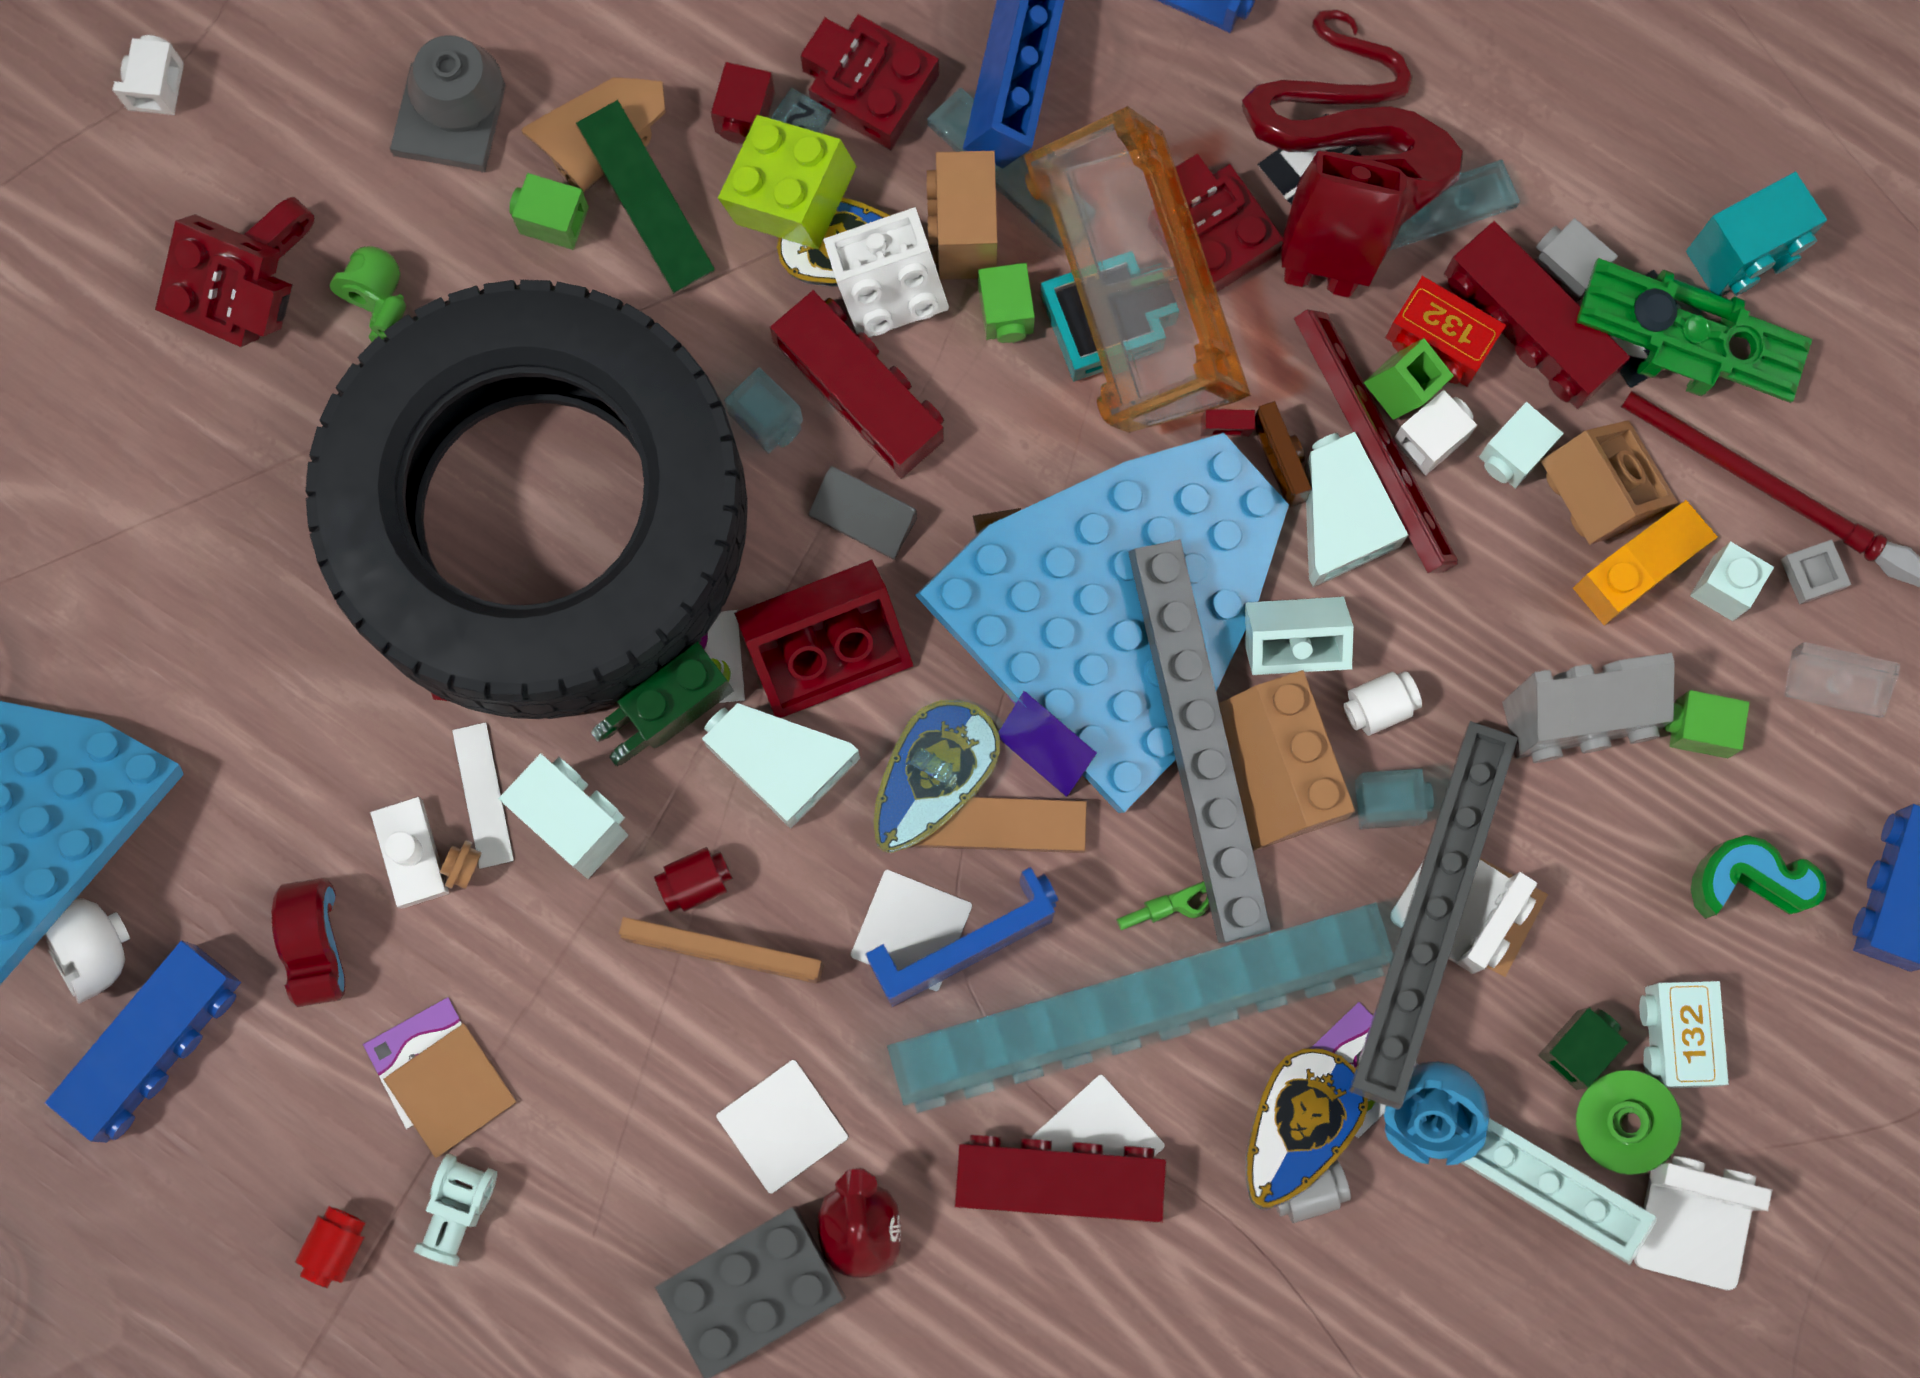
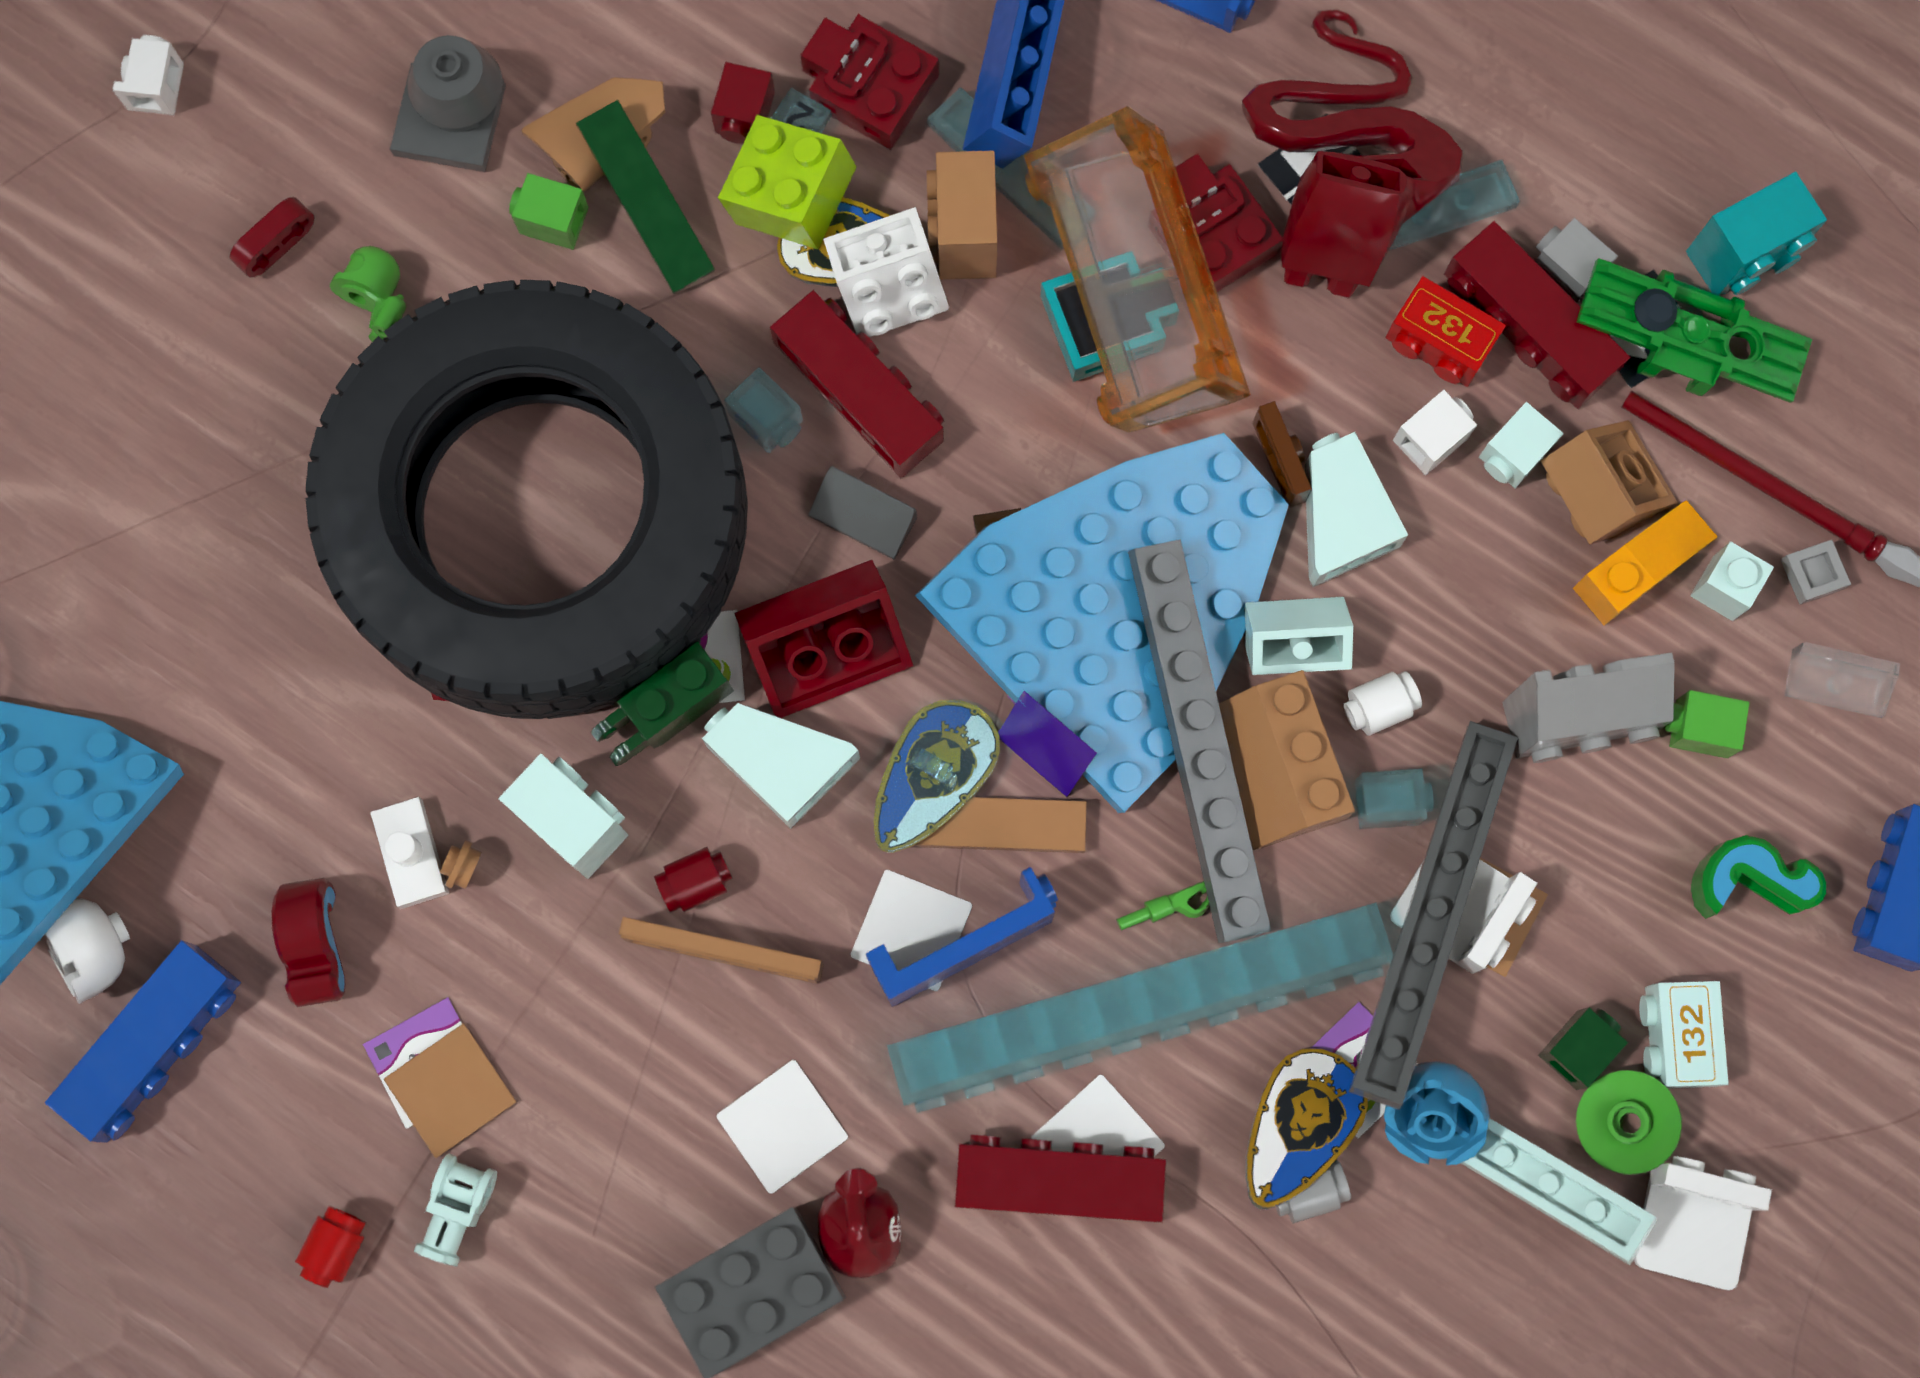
(222, 282): dark red piece -> none
(482, 795): white sticker -> none
(1006, 302): bright green brick -> none
(1228, 421): dark red tile -> none
(1376, 440): dark red tile -> none
(1408, 379): bright green brick -> none

